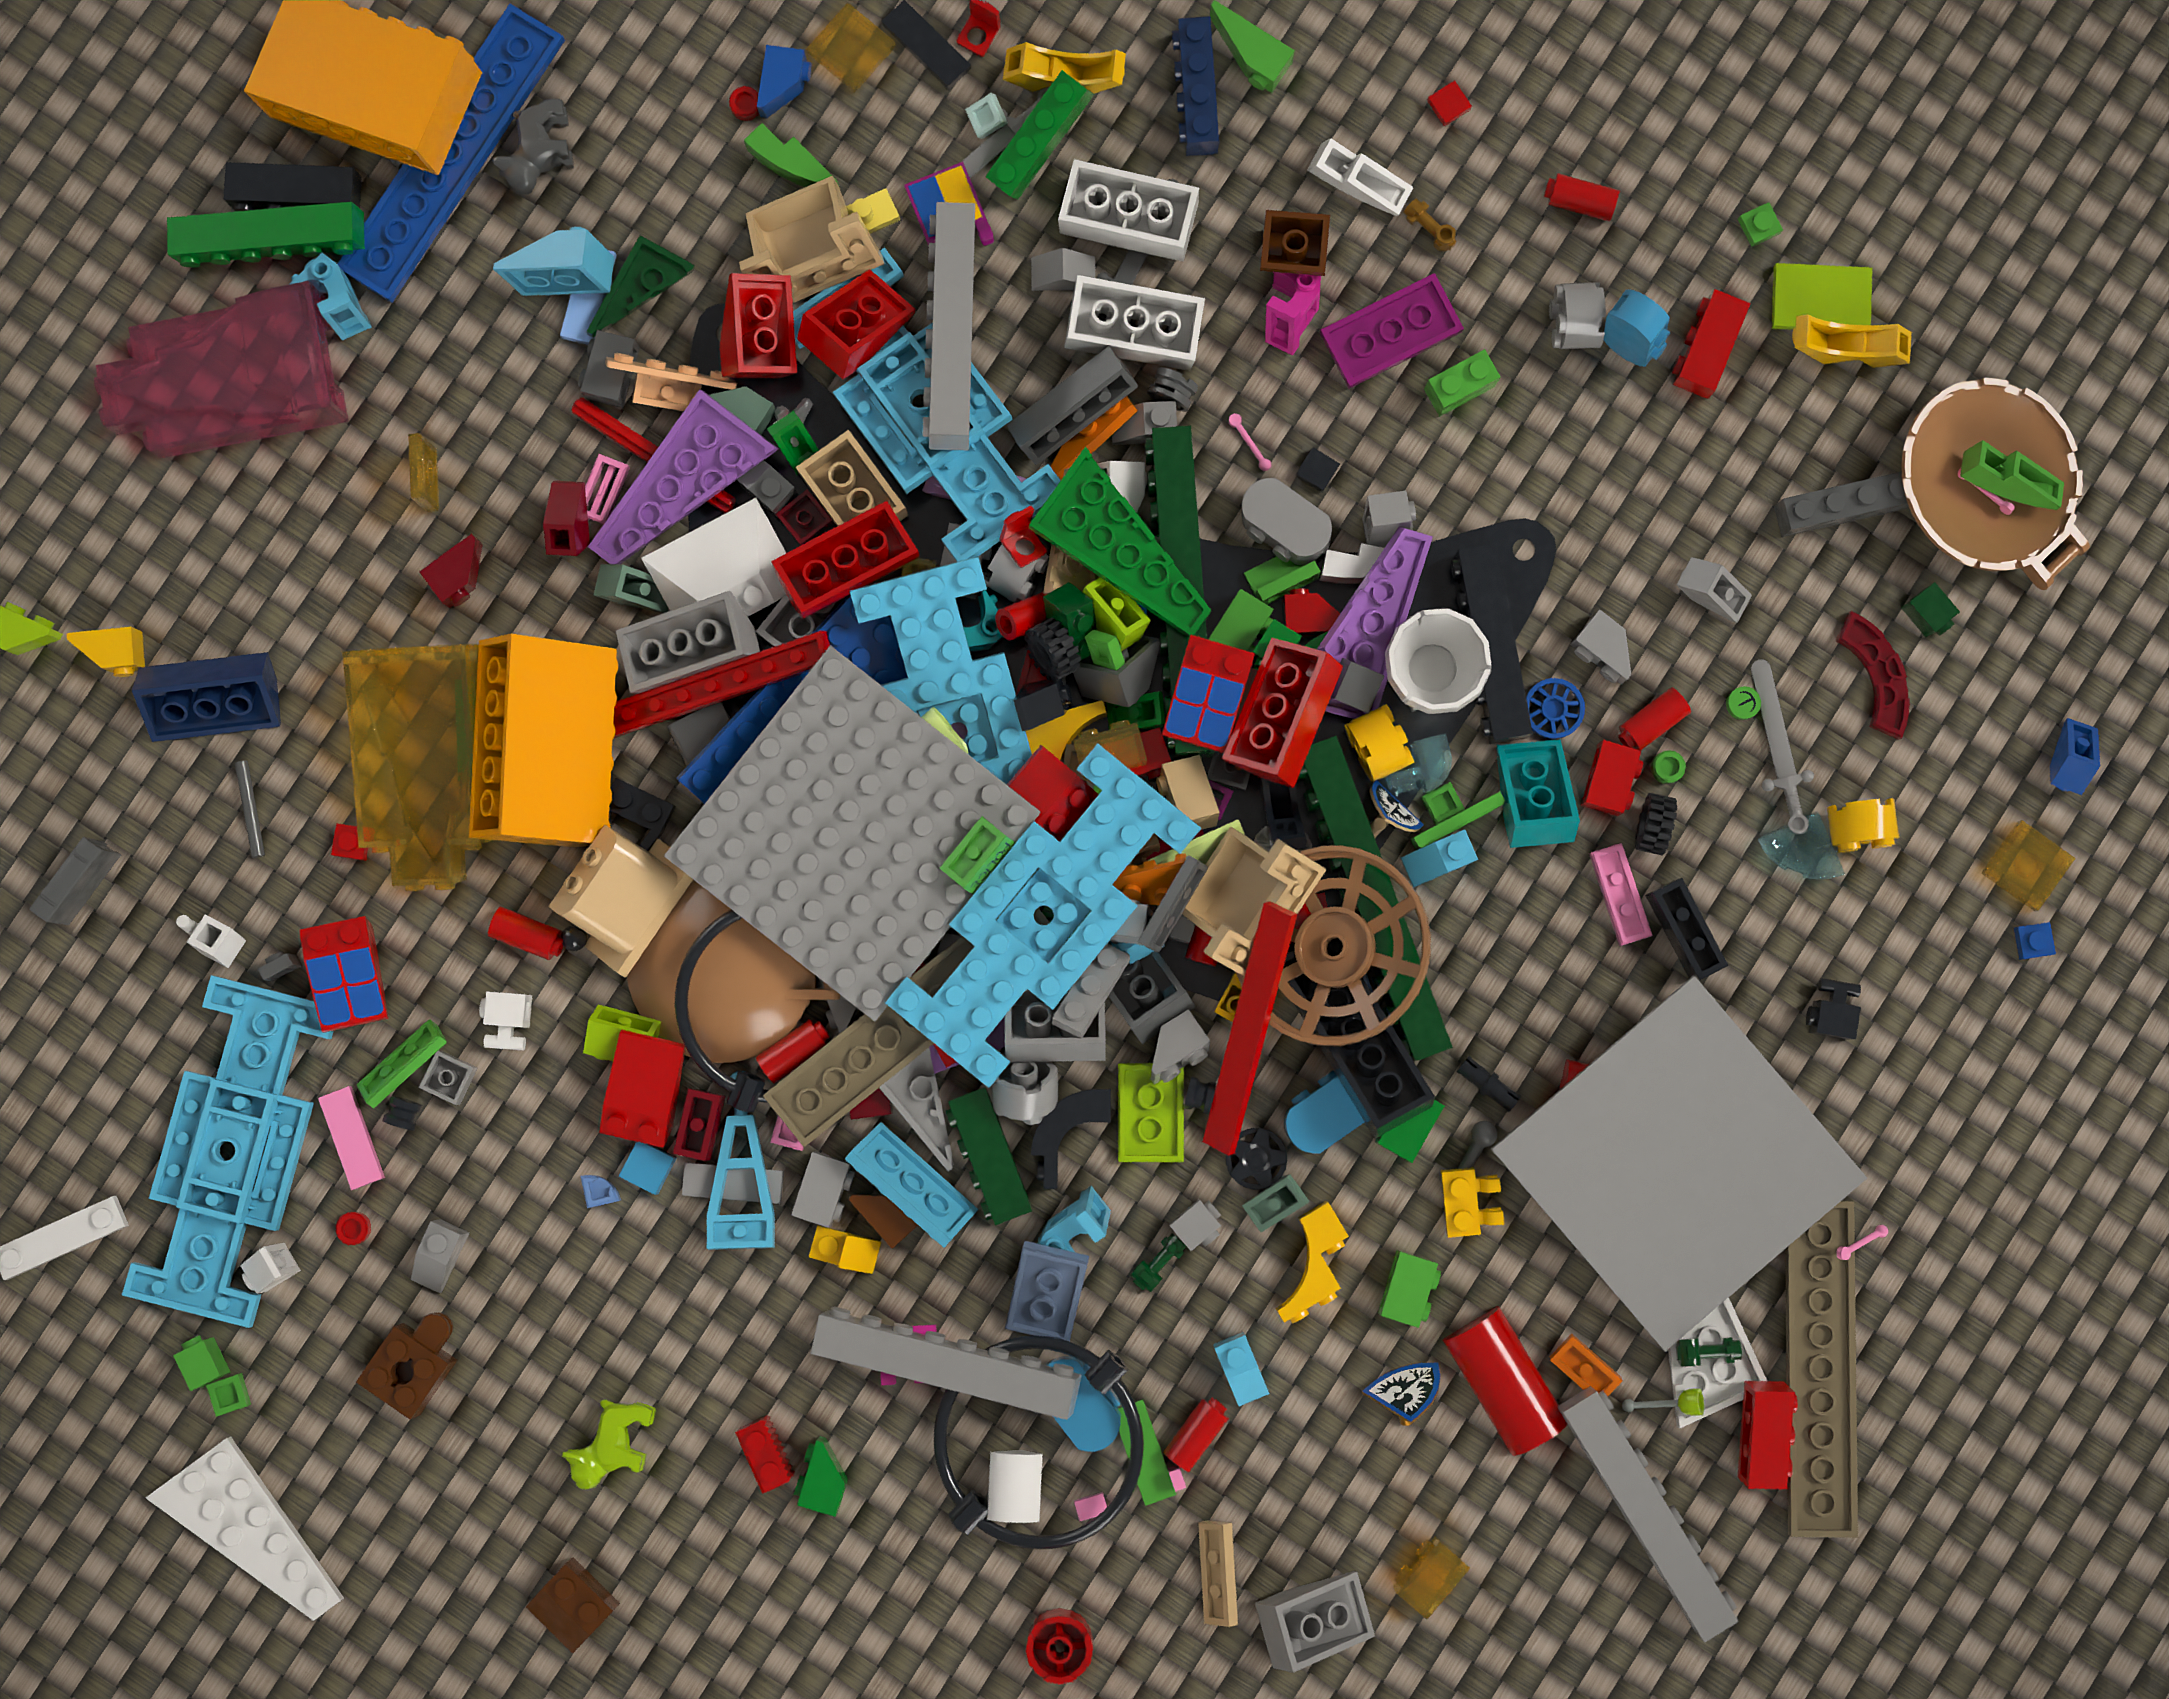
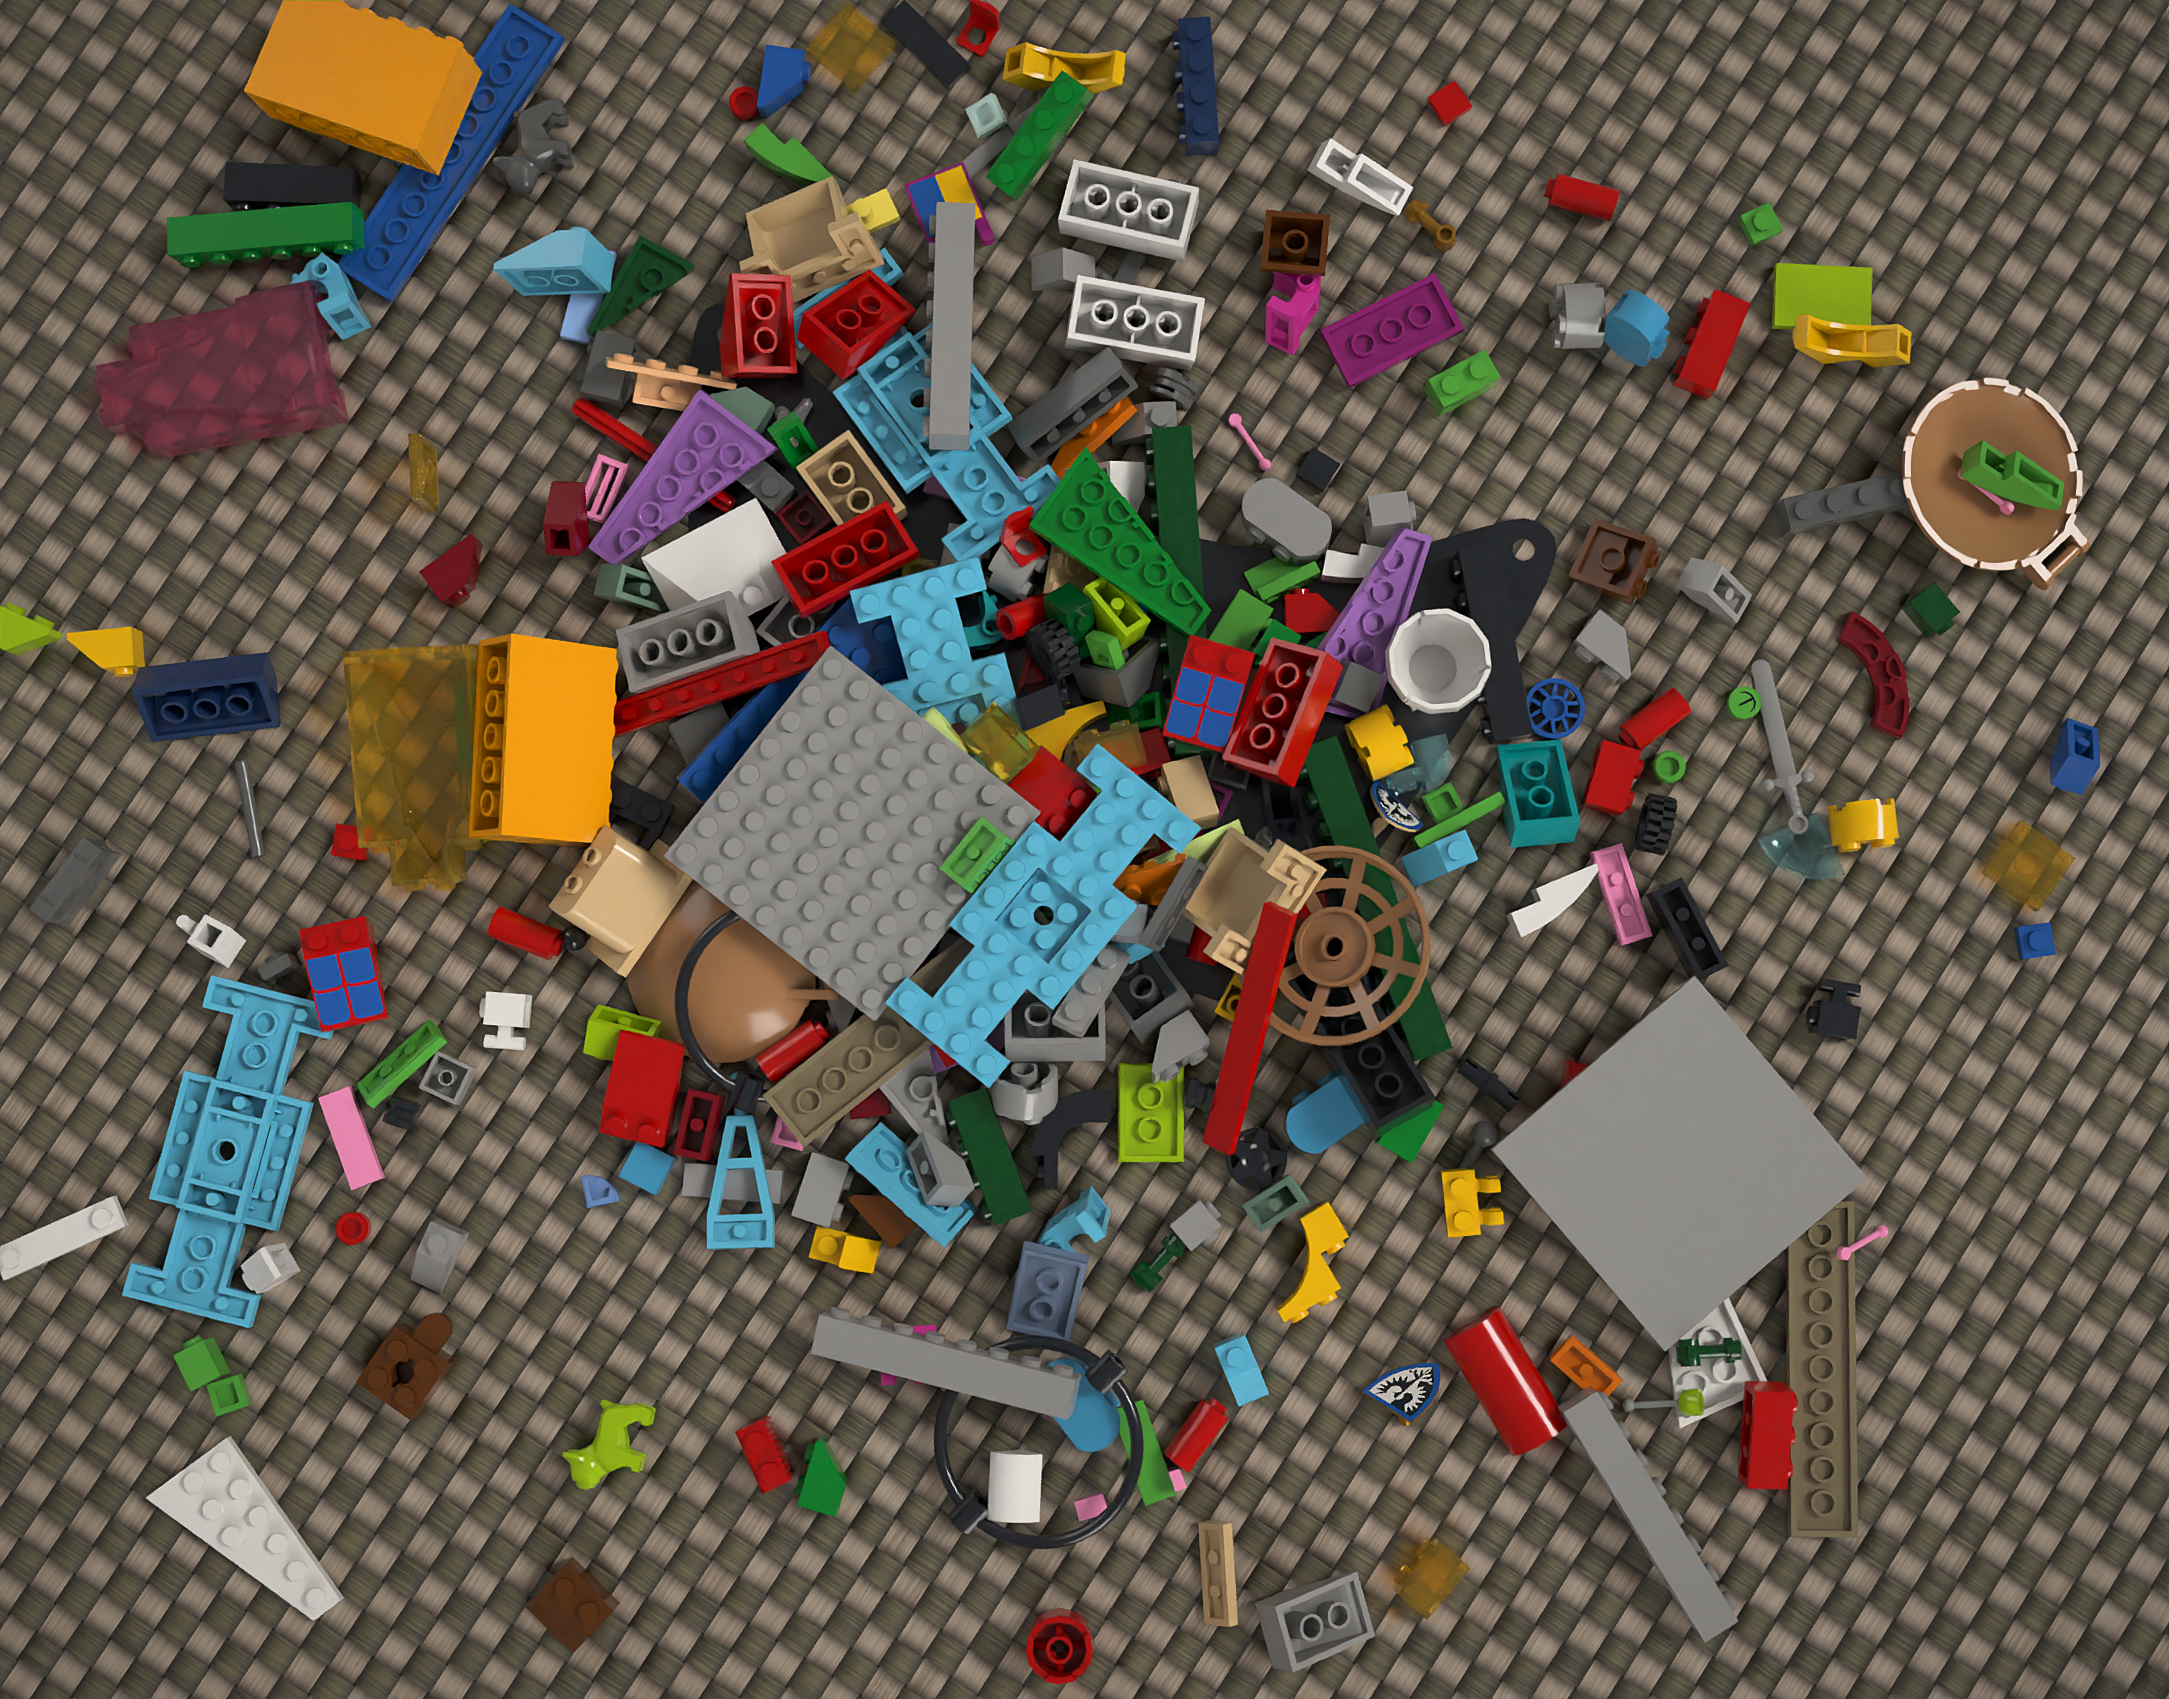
(939, 1172): none -> light grey slope
(999, 742): none -> clear yellow brick
(1256, 52): bright green slope -> none
(1409, 1289): bright green brick -> none
(1550, 901): none -> white slope
(1615, 561): none -> reddish brown plate

